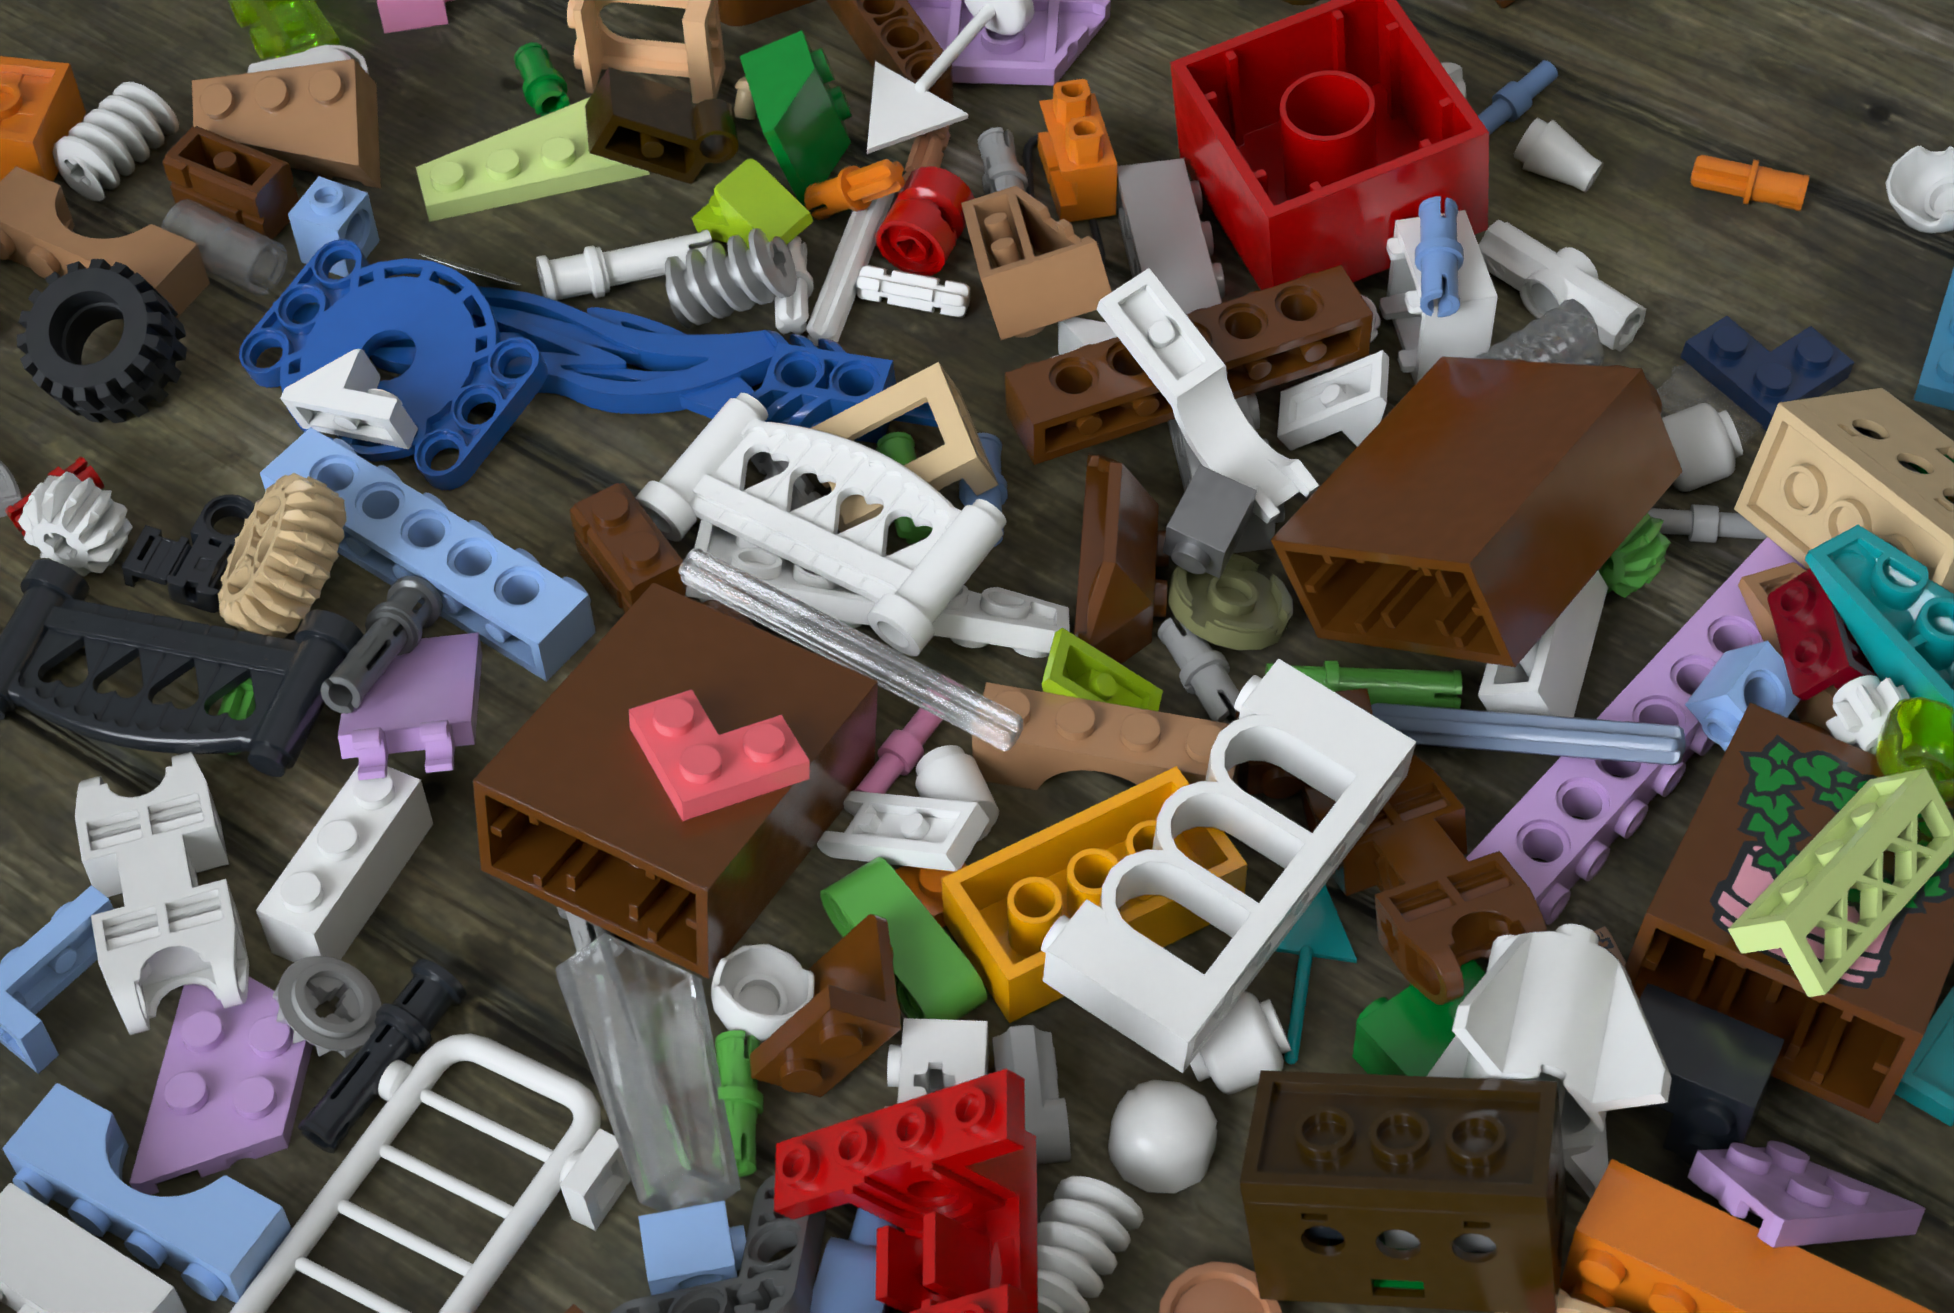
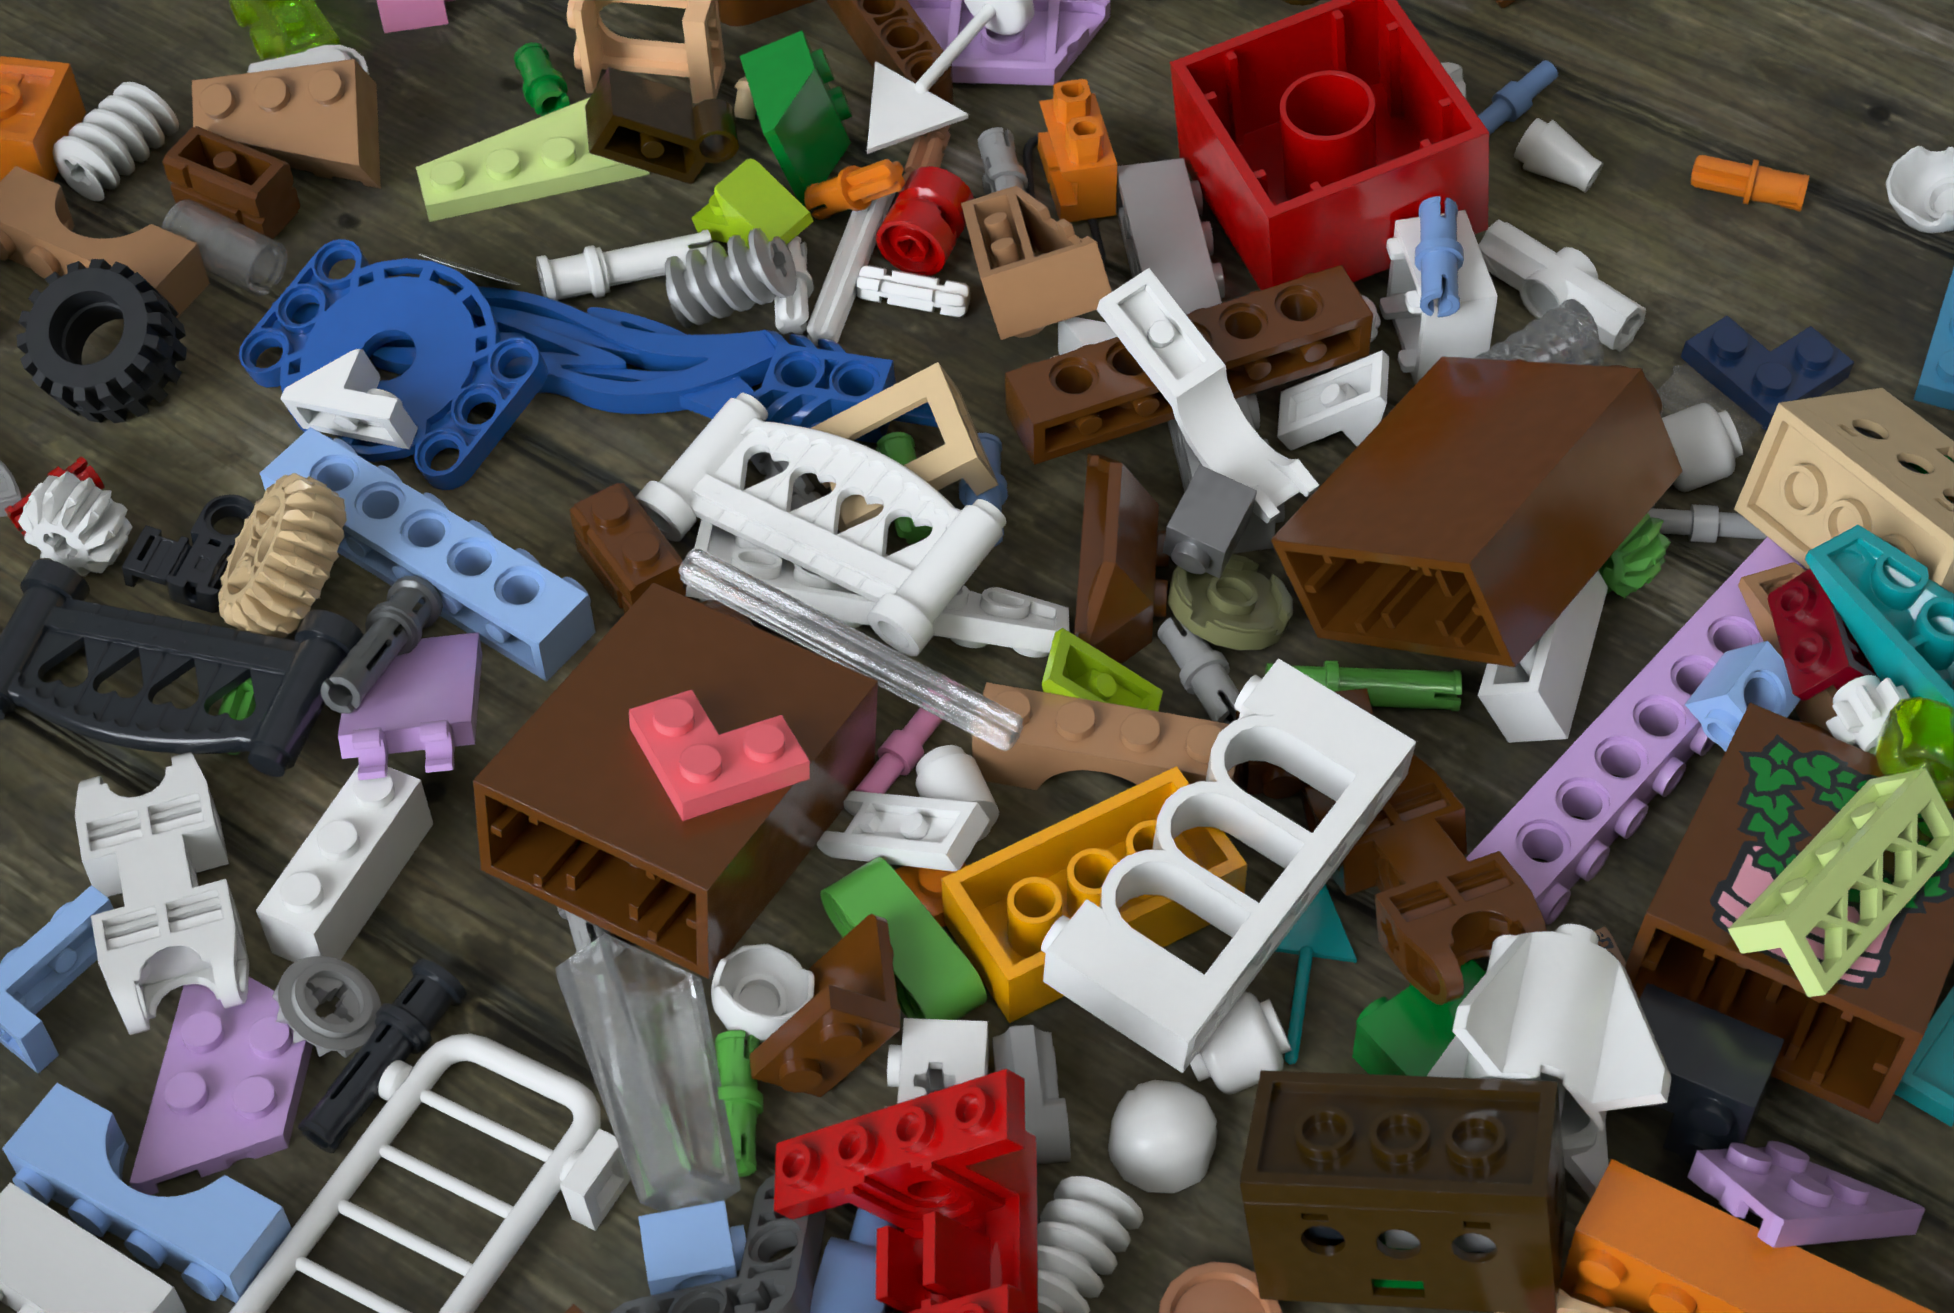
(333, 213): light blue brick -> none
(1536, 733): sand blue axle -> none

